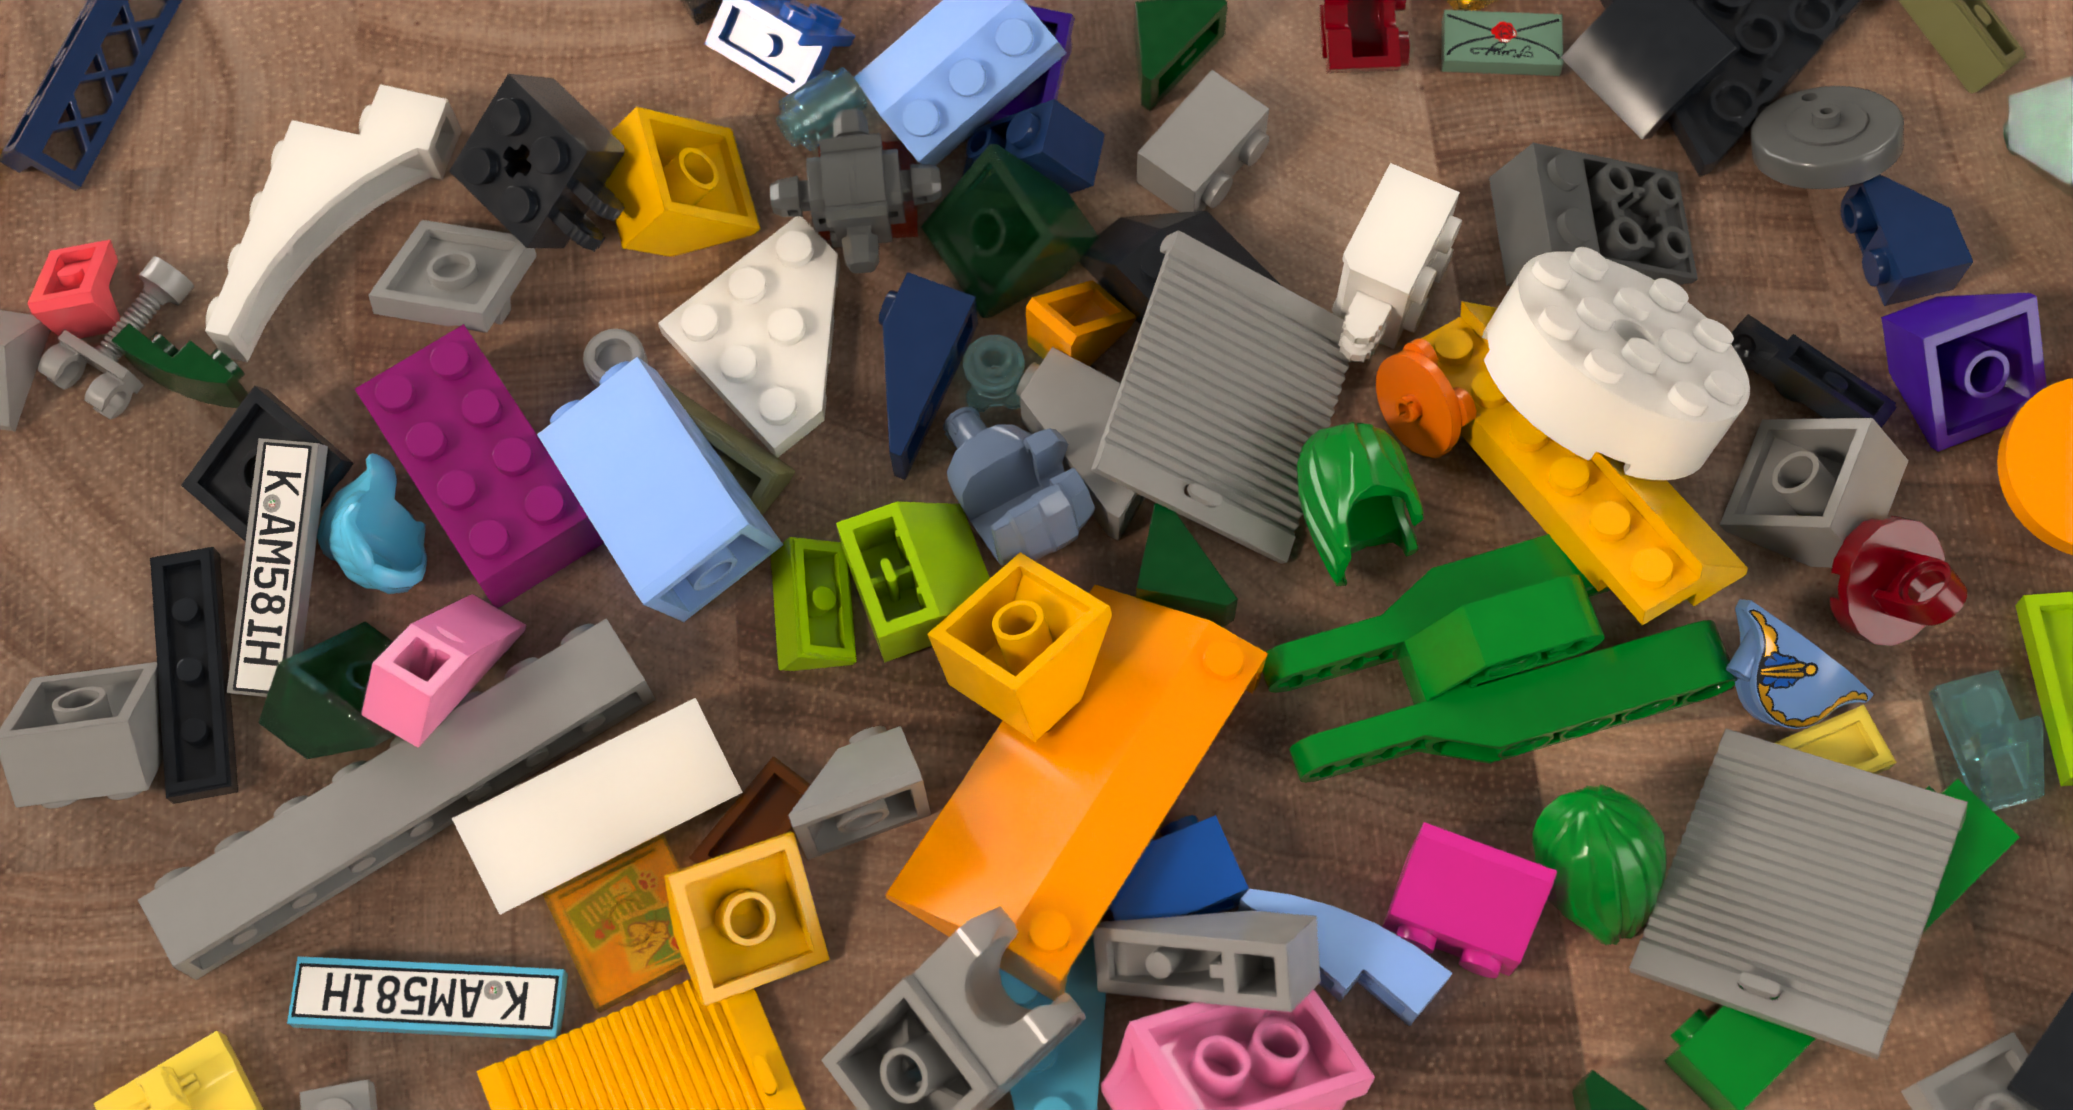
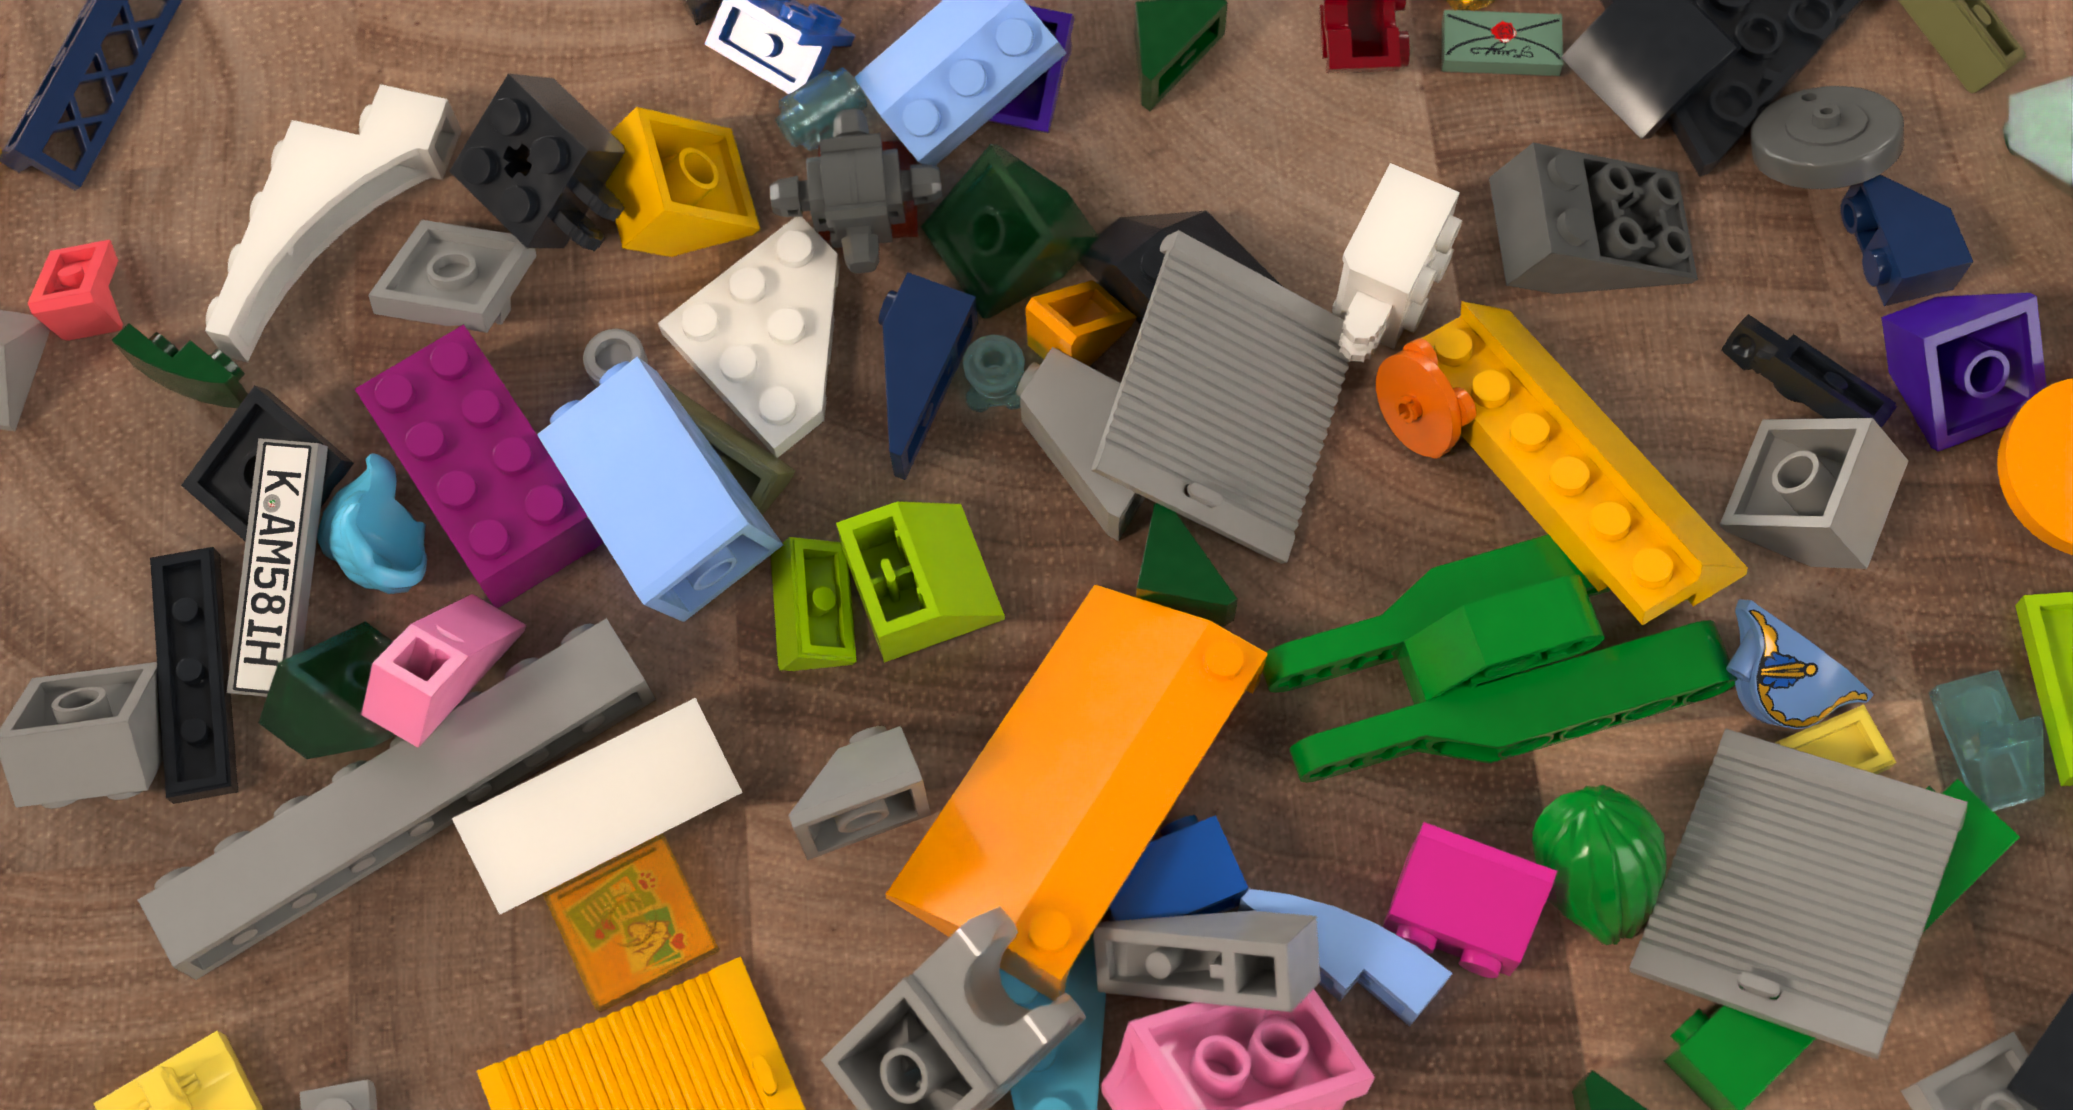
(114, 389): light grey bar -> none
(428, 998): tile -> none
(745, 918): yellow slope -> none
(757, 814): reddish brown tile -> none
(1015, 486): sand blue piece -> none
(1023, 645): yellow slope -> none
(1047, 140): dark blue slope -> none
(1203, 145): light grey brick -> none
(1356, 494): green hair -> none
(1615, 364): white brick -> none
(1893, 581): dark red tile -> none

